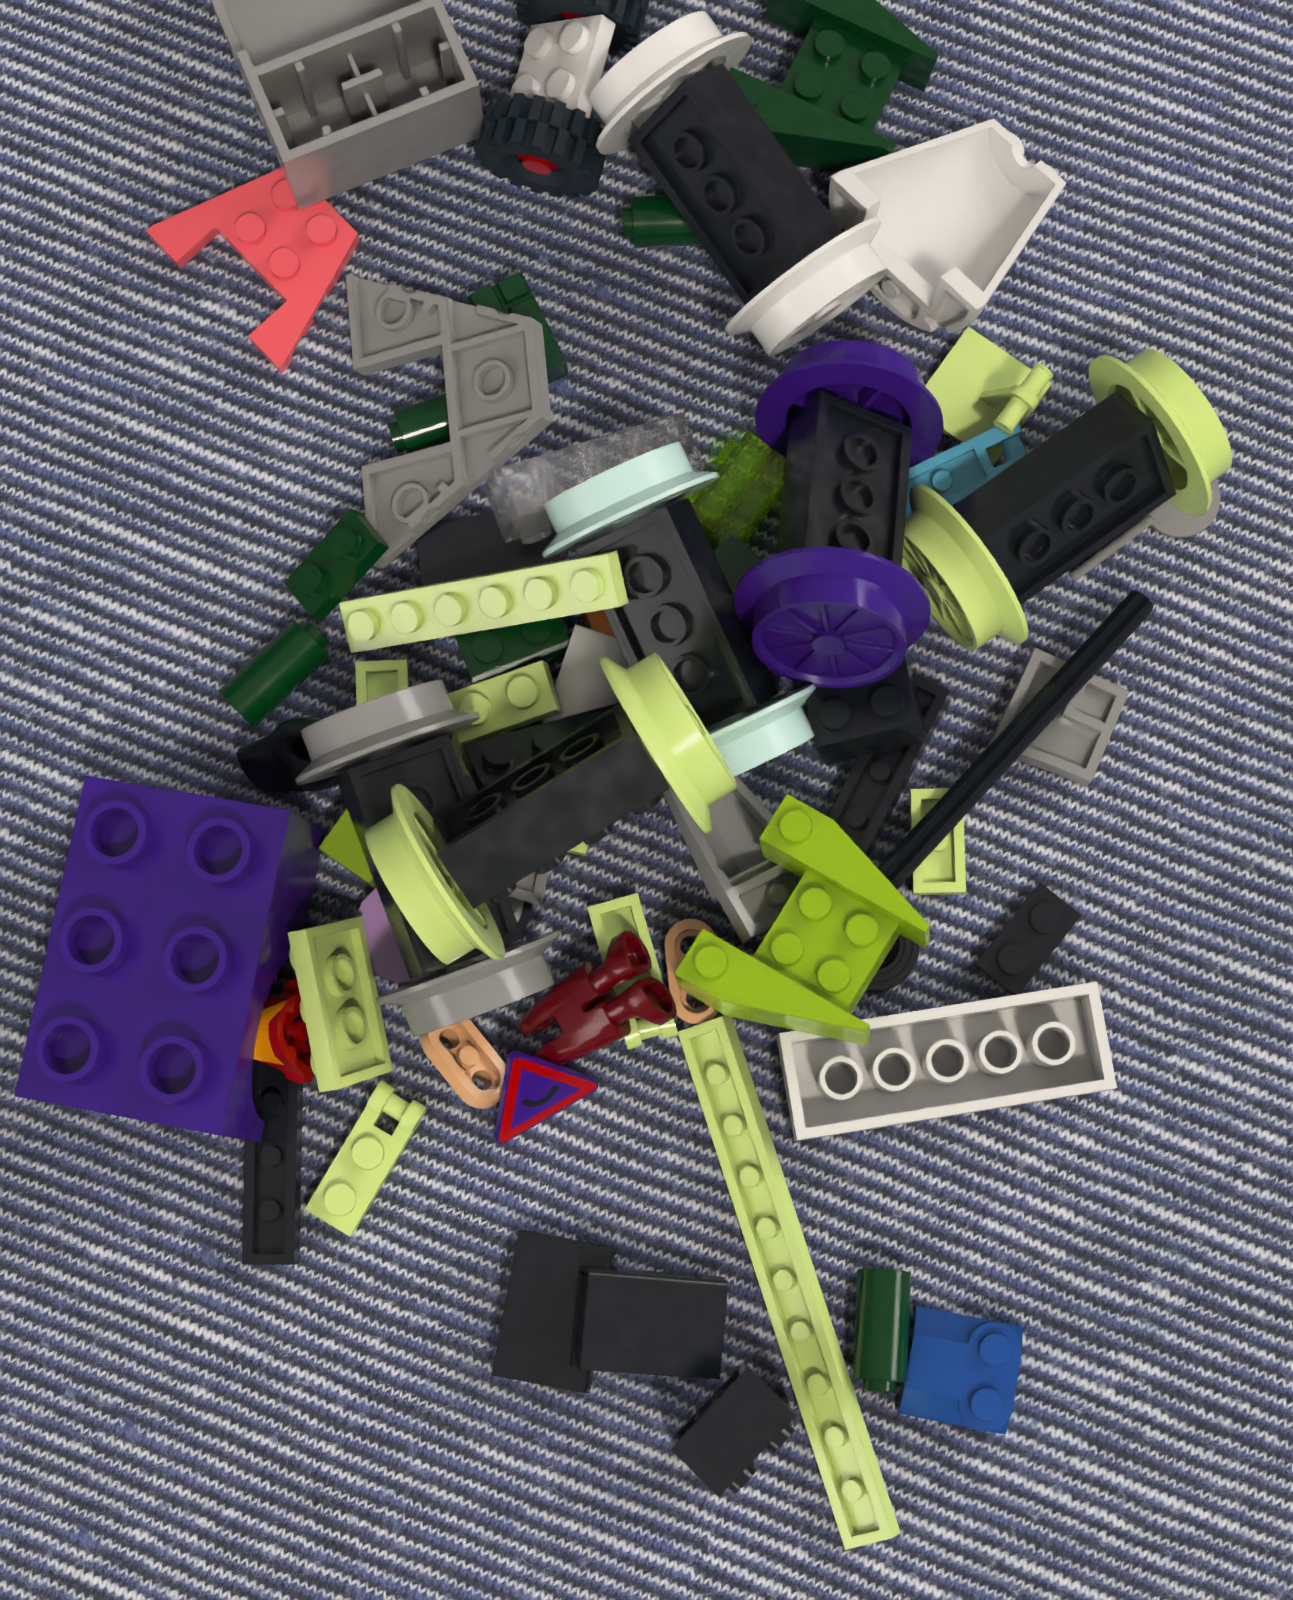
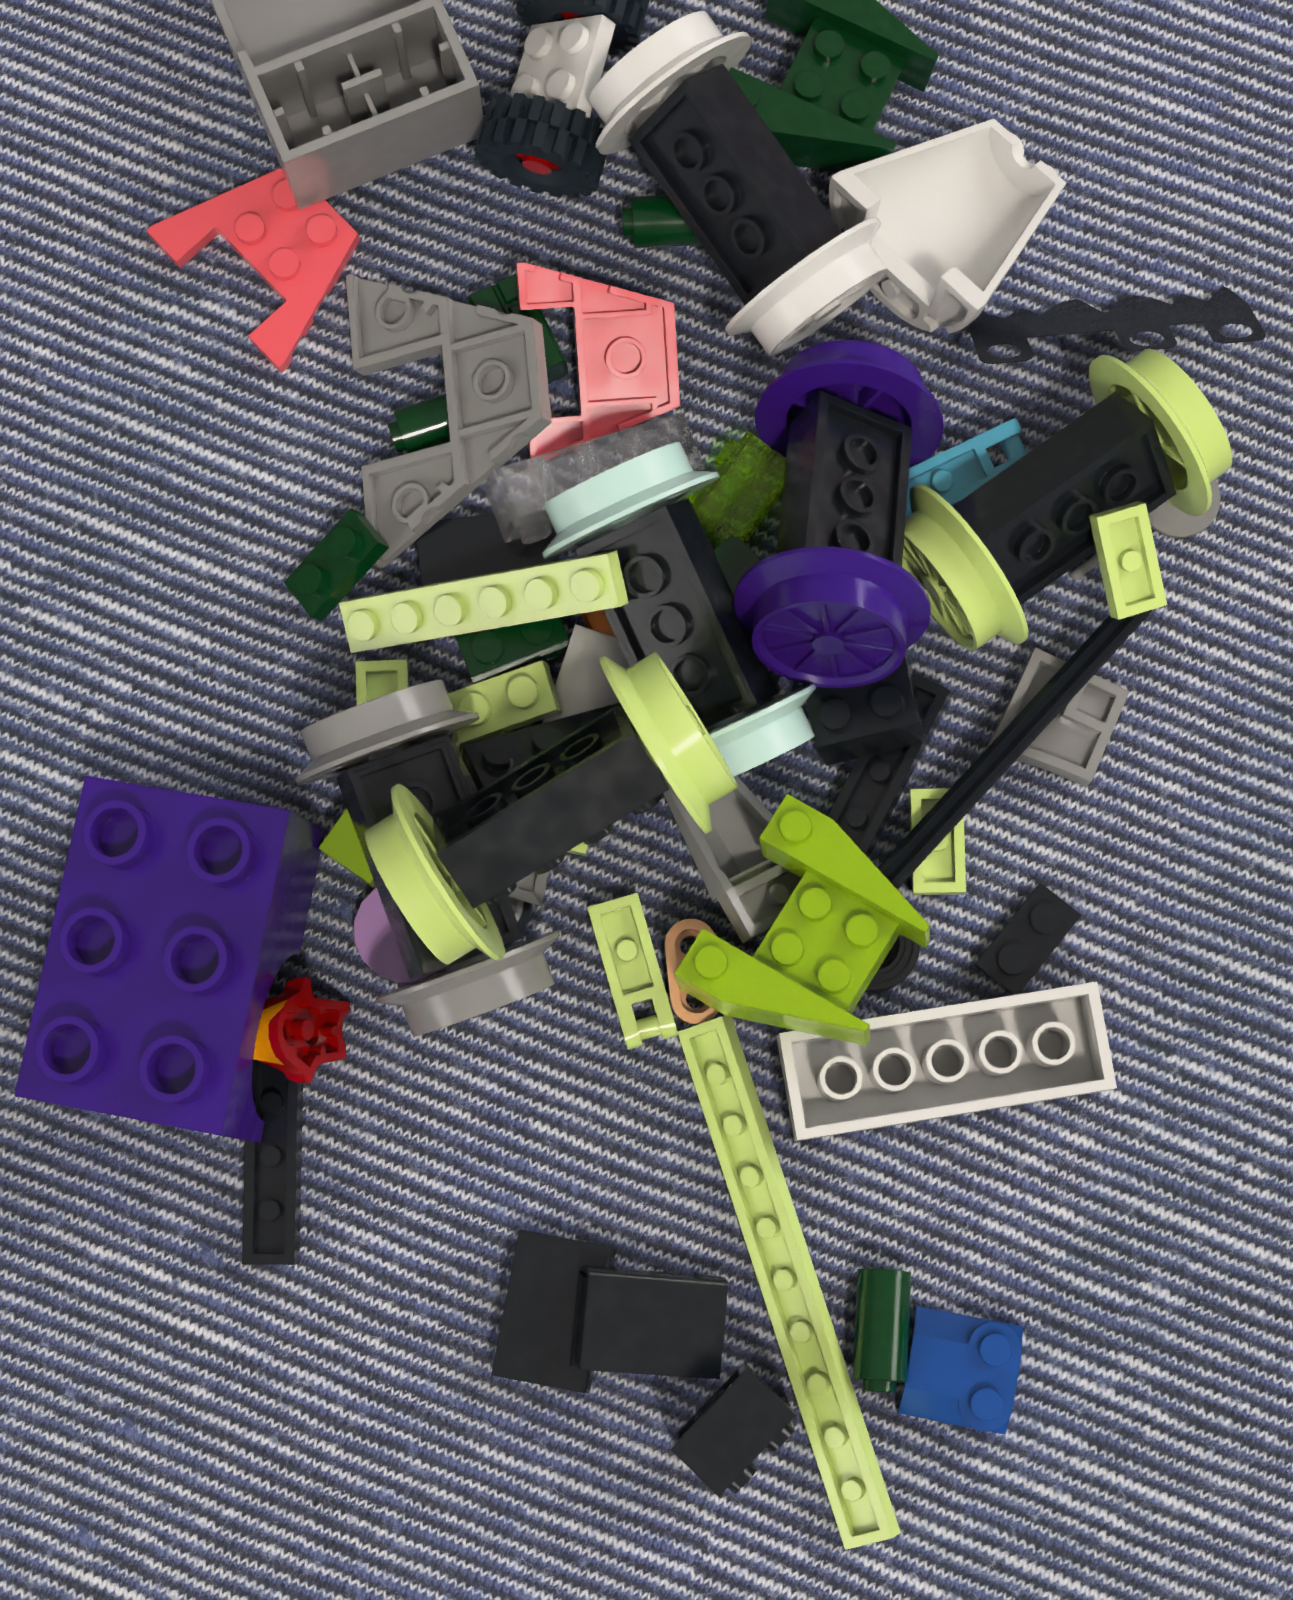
(276, 671): dark green brick -> none
(280, 758): black piece -> none
(339, 1003): yellowish green plate -> none
(365, 1160): yellowish green plate -> none
(468, 1059): light nougat plate -> none
(536, 1091): piece -> none
(590, 1008): dark red piece -> none
(621, 355): none -> coral wing
(985, 389): yellowish green plate -> none
(1128, 316): none -> black piece
(1128, 560): none -> yellowish green plate

